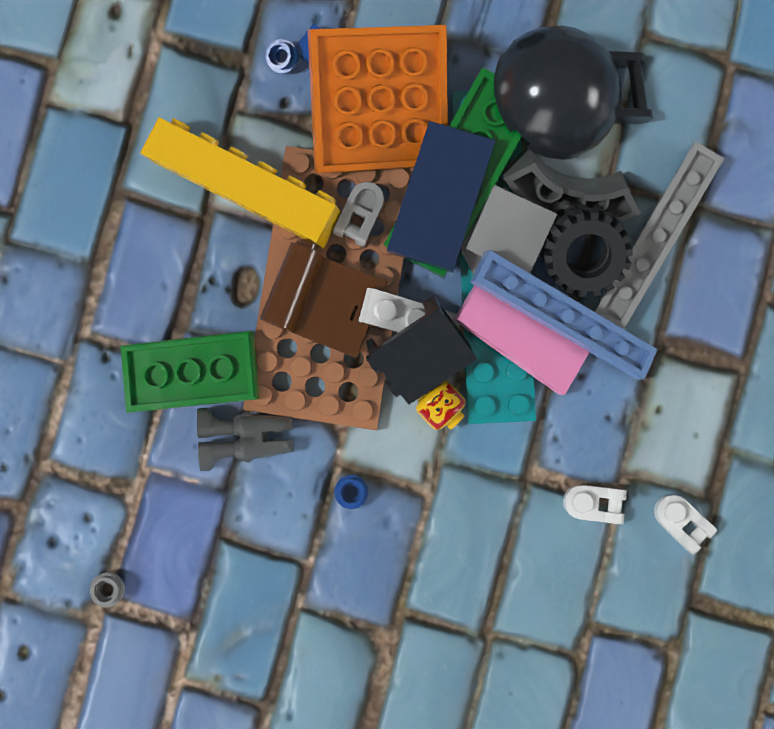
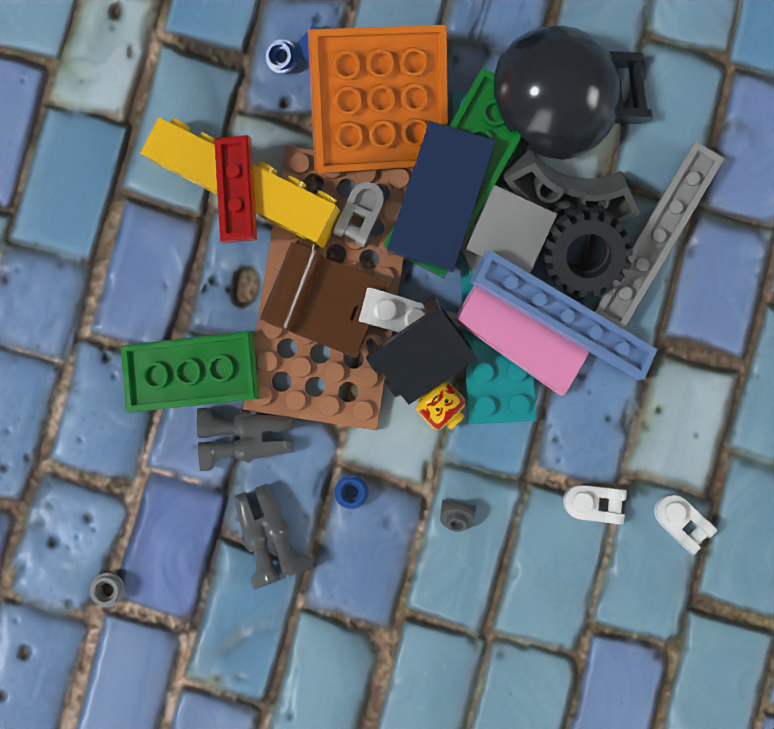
(235, 189): none -> red tile
(266, 526): none -> dark grey piece
(457, 515): none -> dark grey plate

